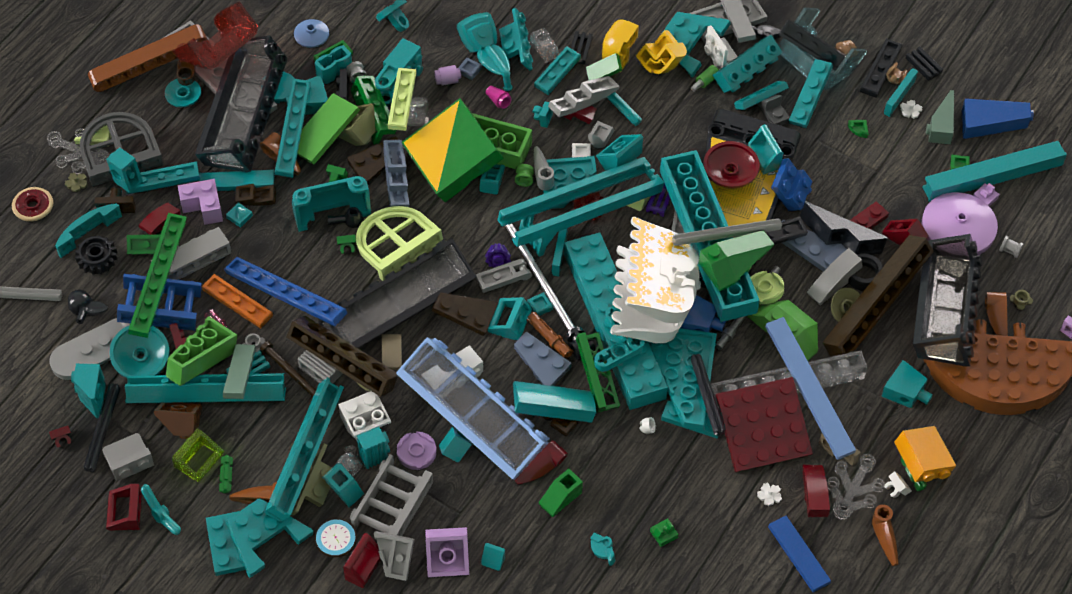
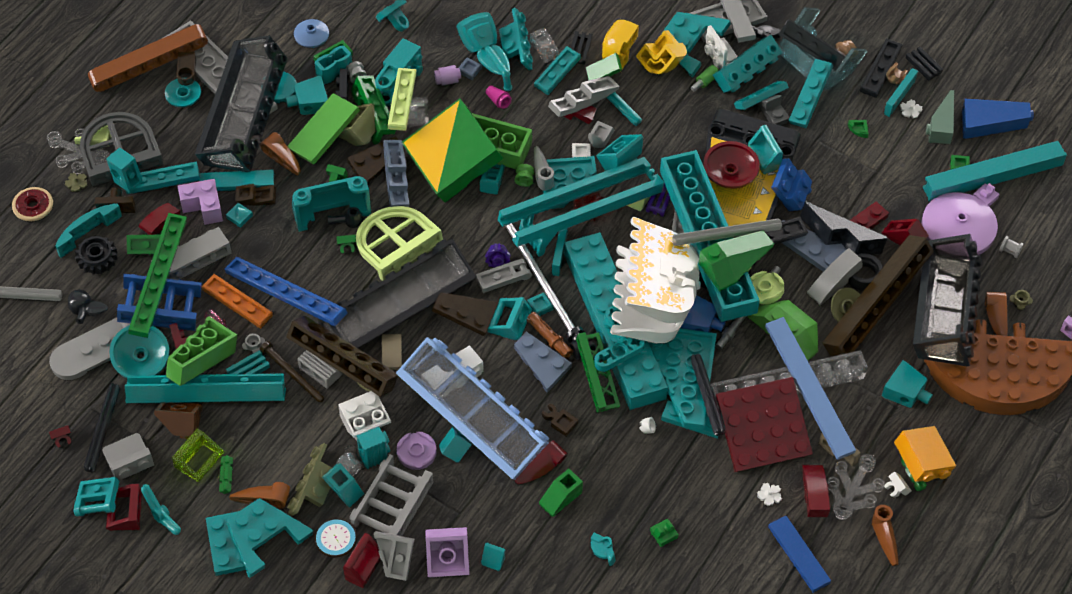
(90, 386): teal slope -> none
(96, 490): none -> teal plate
(234, 31): clear red windscreen -> none
(239, 371): sand green tile -> none
(292, 128): teal tile -> none
(303, 450): teal tile -> none
(543, 114): teal tile -> none
(553, 401): teal slope -> none

